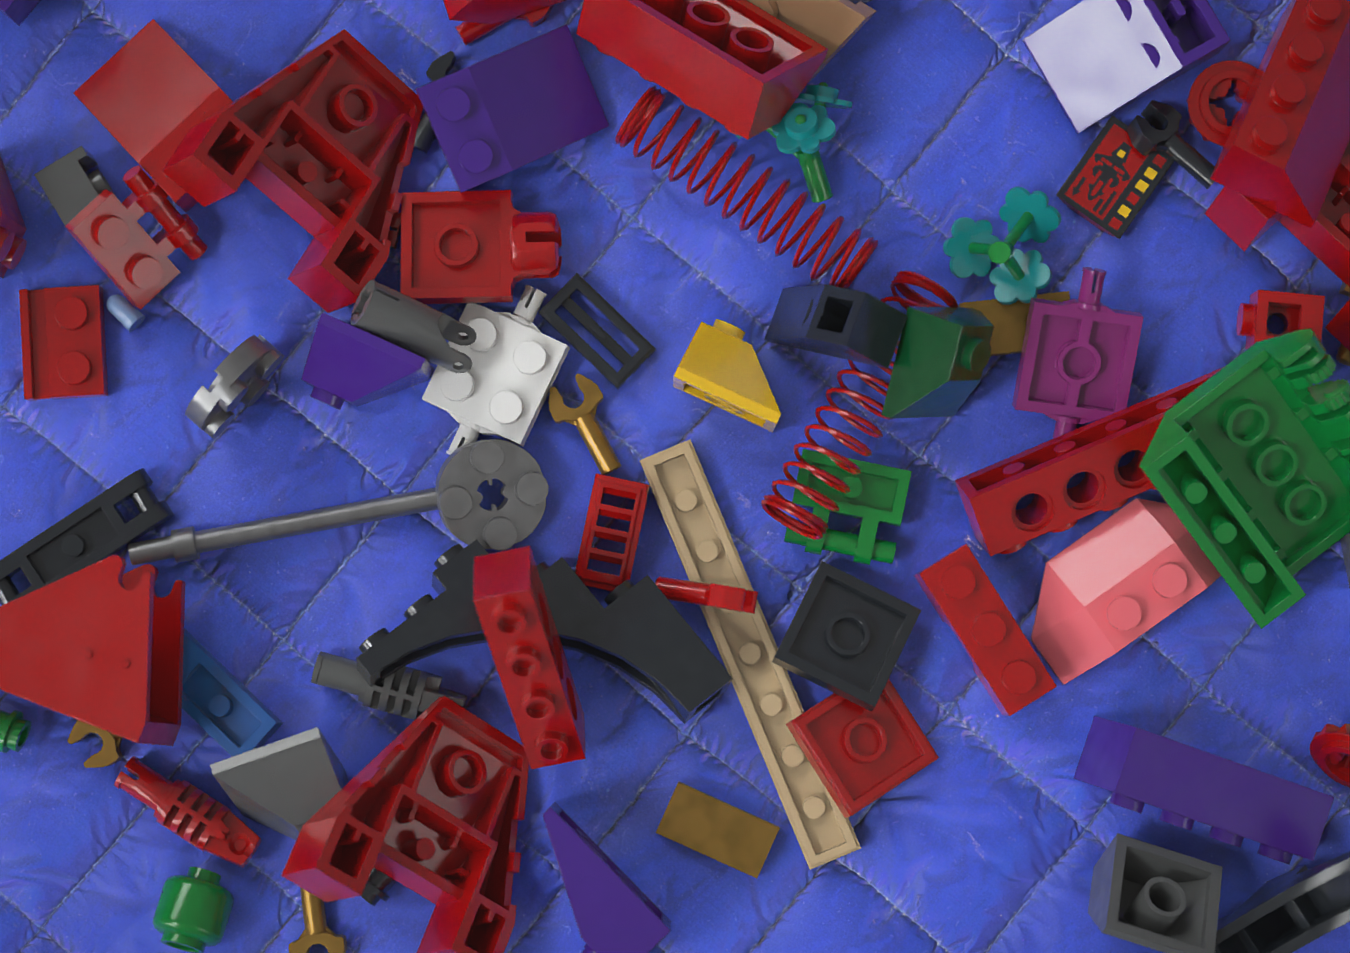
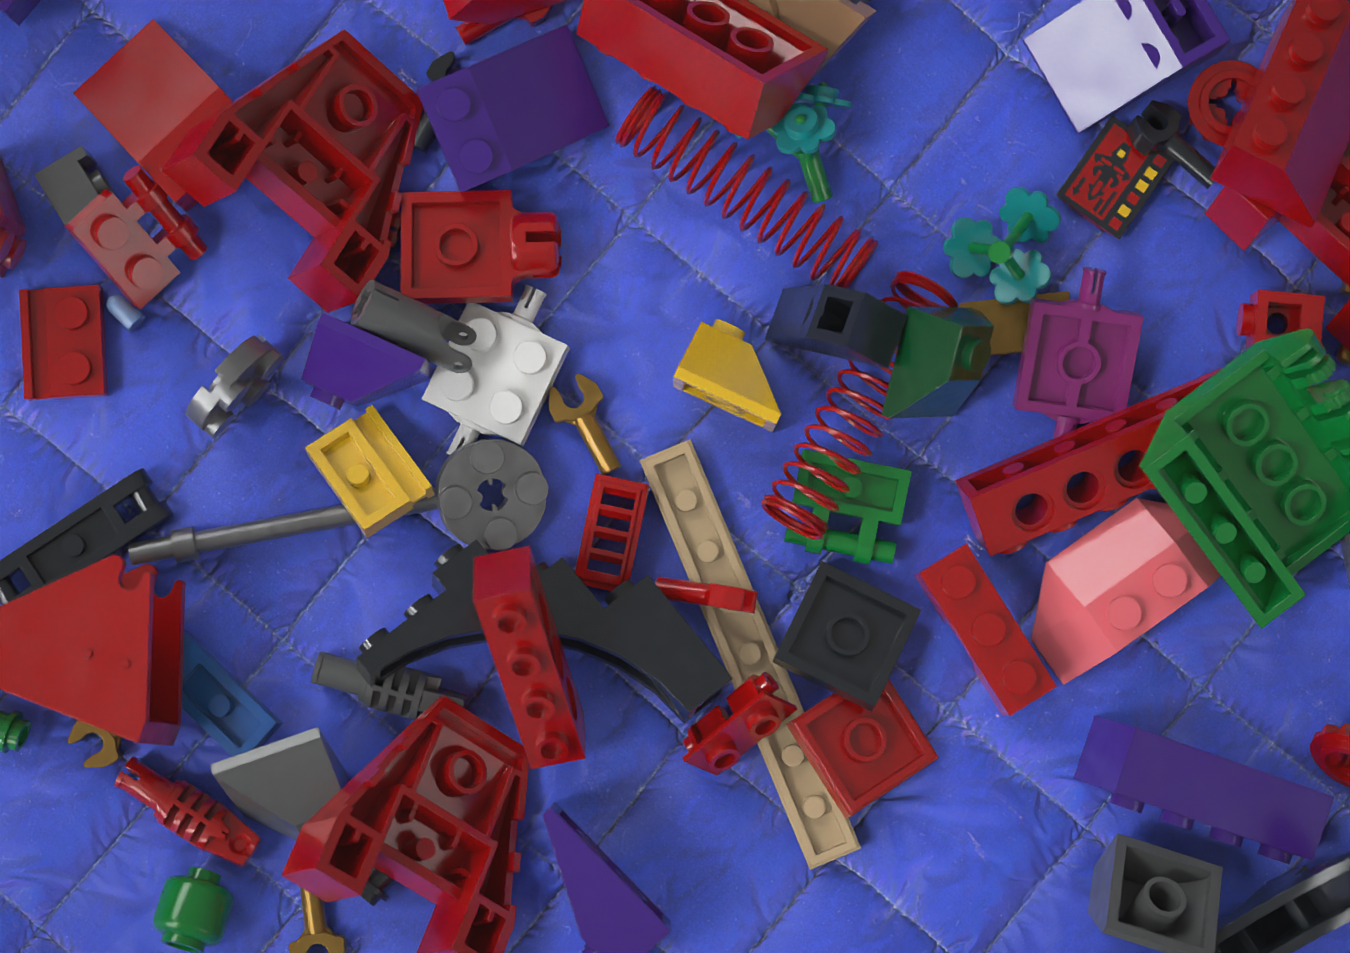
(369, 471): none -> yellow plate
(630, 363): black tile -> none
(717, 829): pearl gold tile -> none
(720, 740): none -> red hinge

